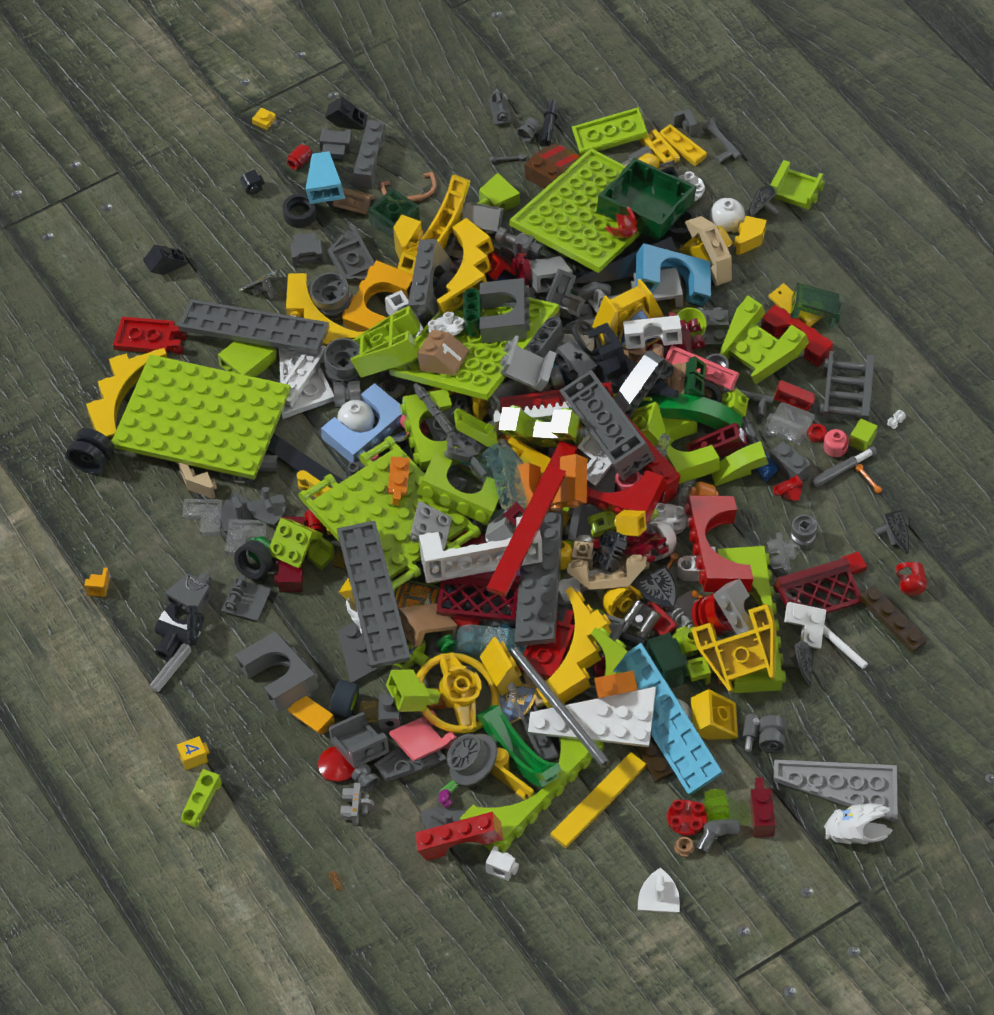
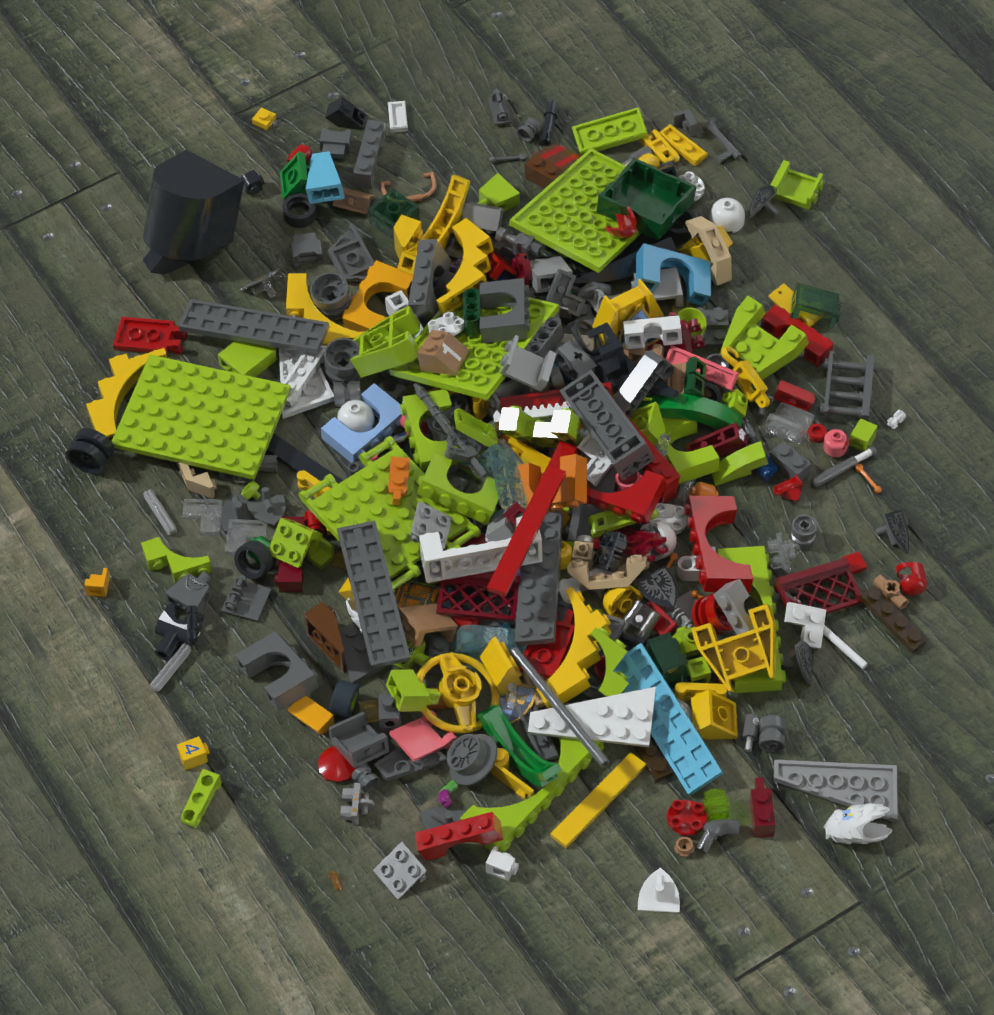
(159, 556): none -> lime arch
(160, 512): none -> light grey axle
(191, 208): none -> black brick
(251, 491): none -> lime tile
(294, 176): none -> green bracket
(324, 632): none -> reddish brown slope
(397, 116): none -> white tile
(400, 870): none -> light grey hinge
(446, 644): green bush -> none
(615, 684): orange slope -> none
(631, 522): yellow brick -> none
(686, 691): none -> yellow plate
(746, 377): none -> yellow piece
(751, 234): yellow slope -> none
(891, 591): none -> medium nougat axle

